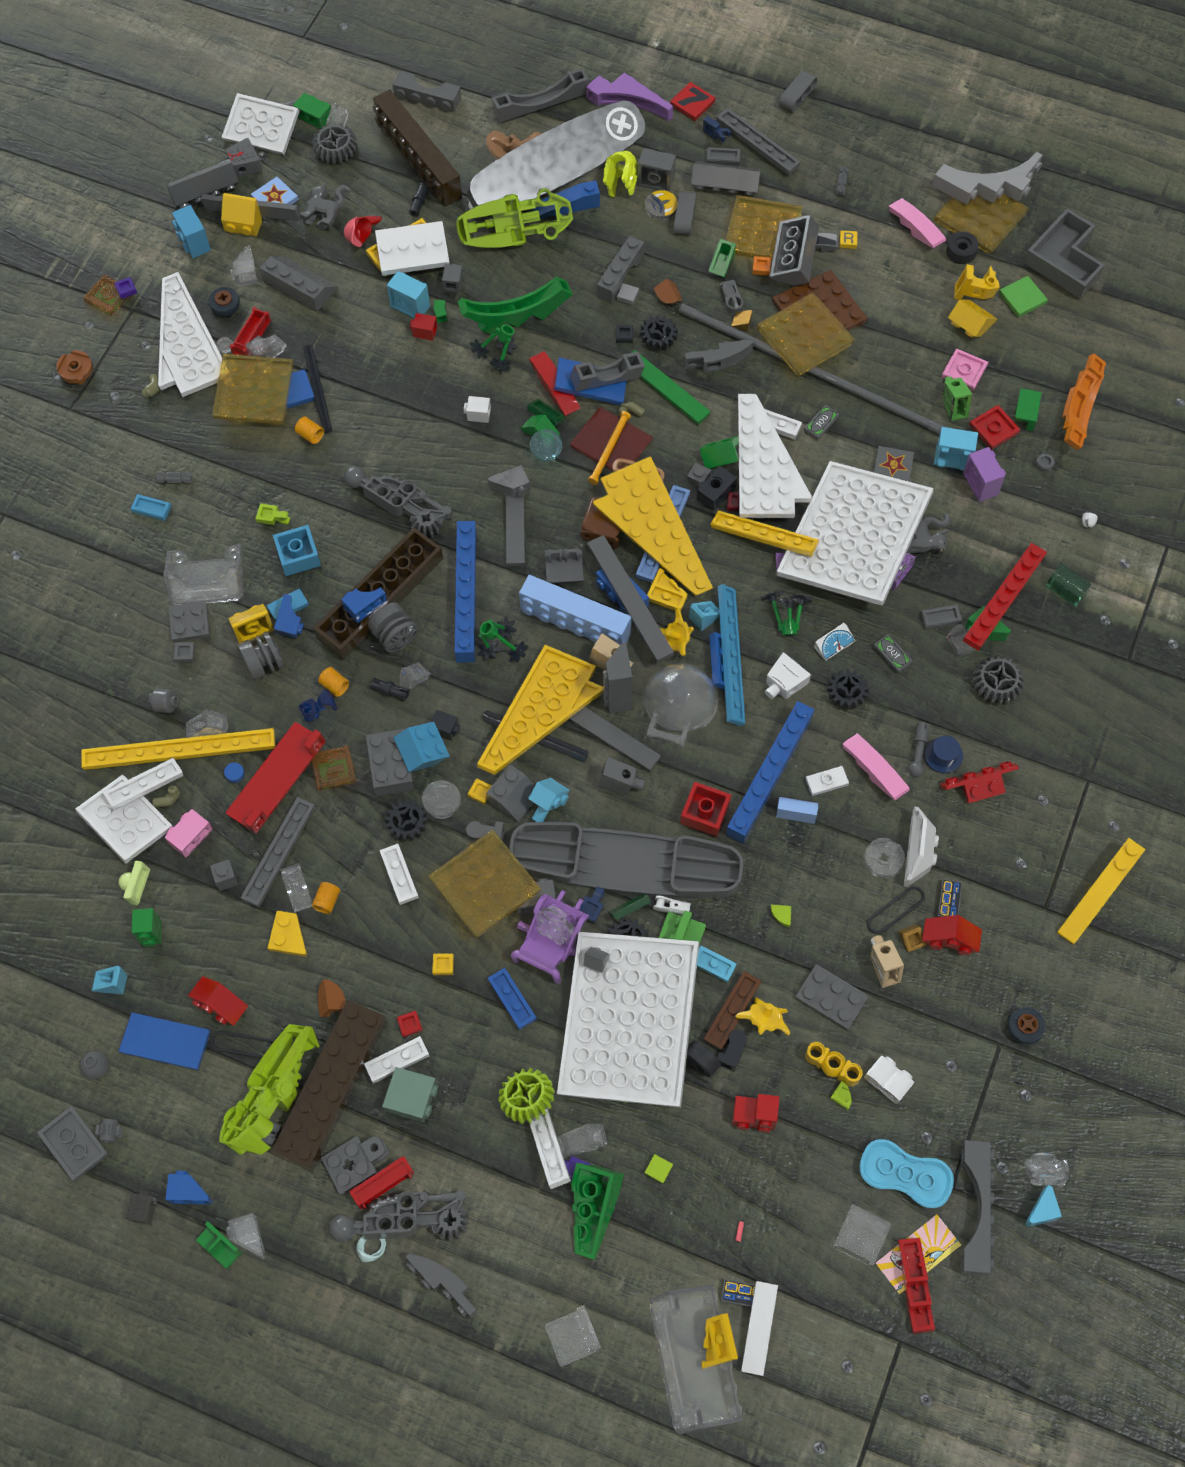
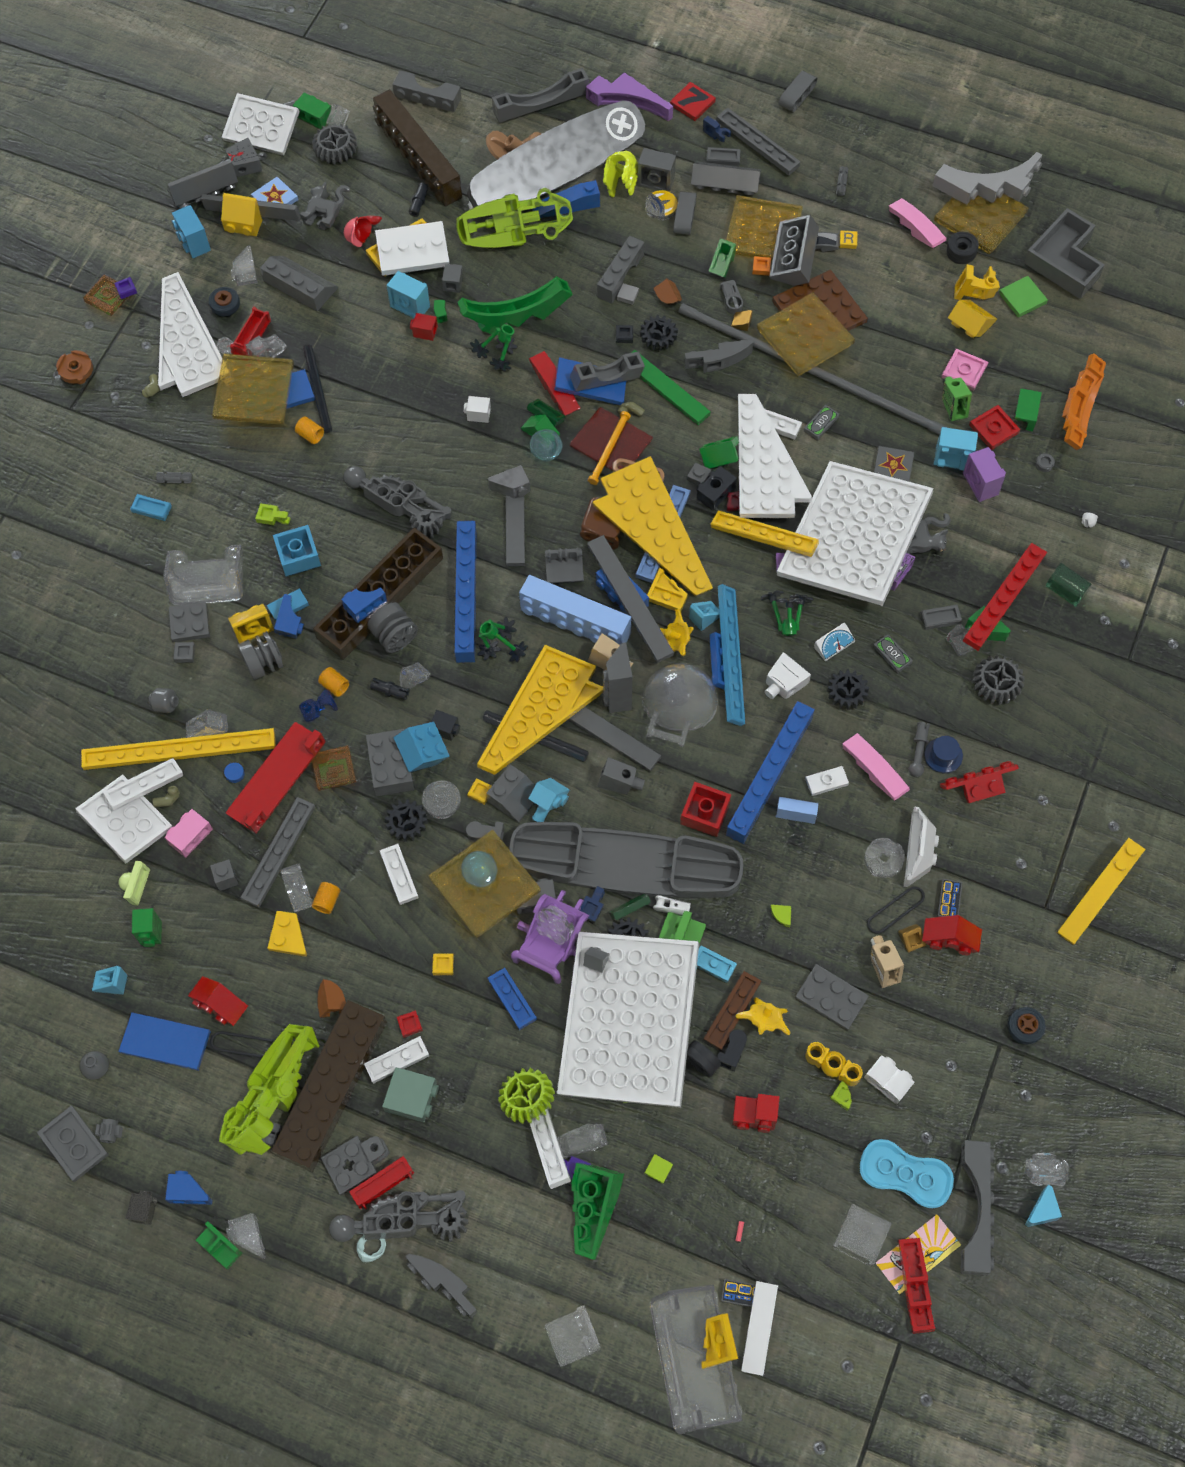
(479, 869): none -> clear light blue piece

